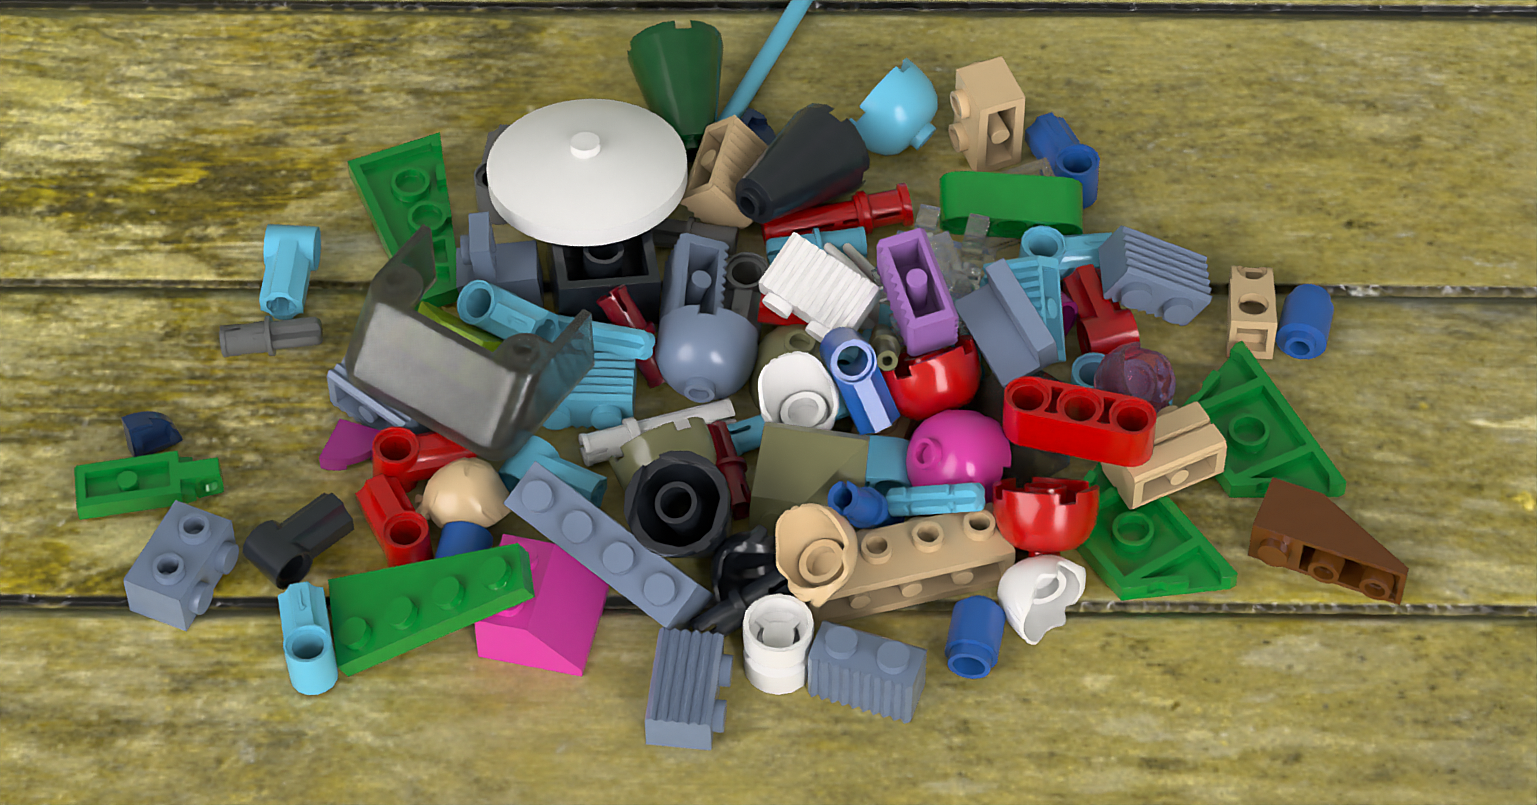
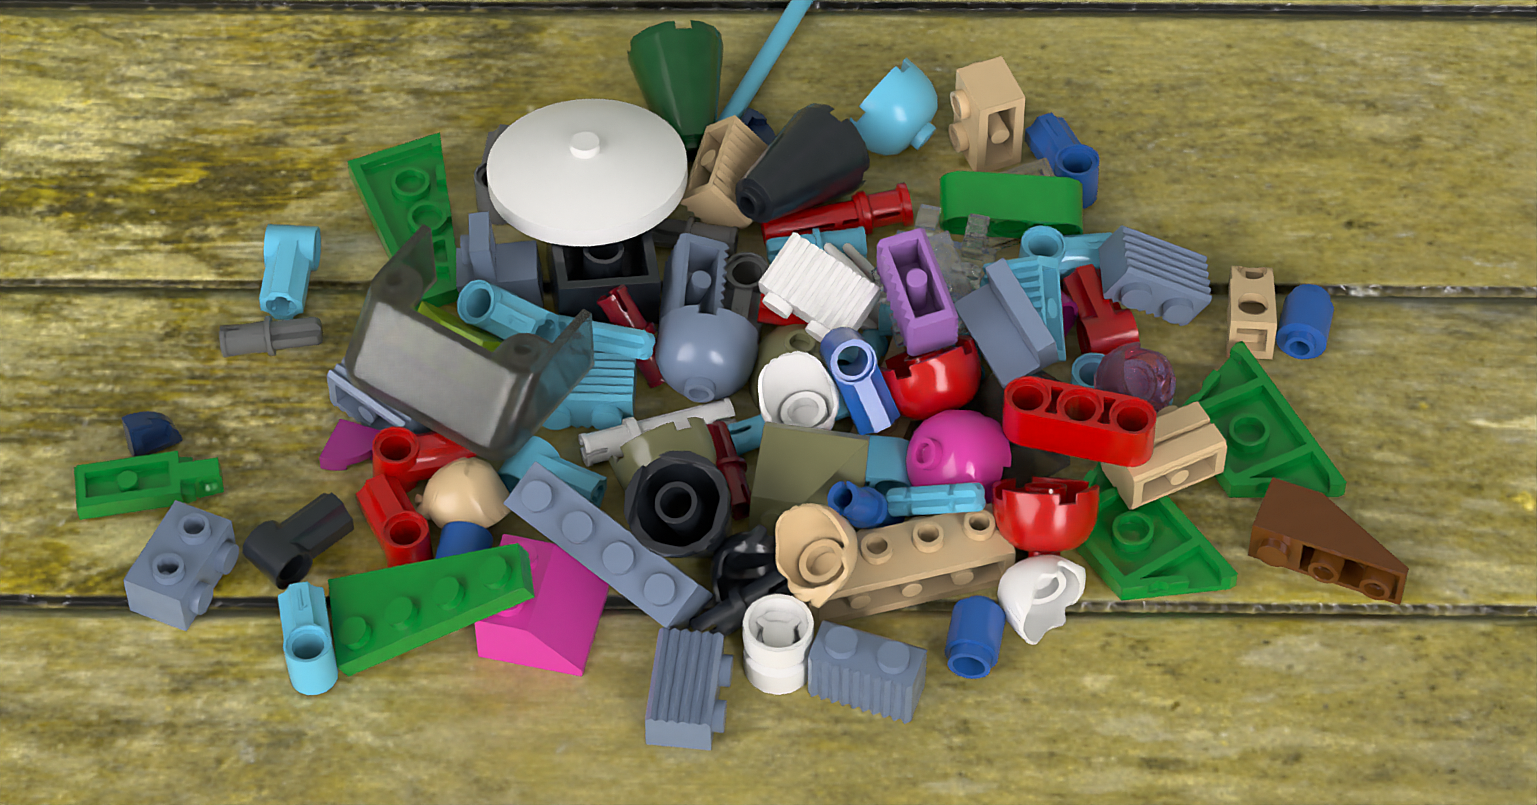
(885, 345): olive bar -> none

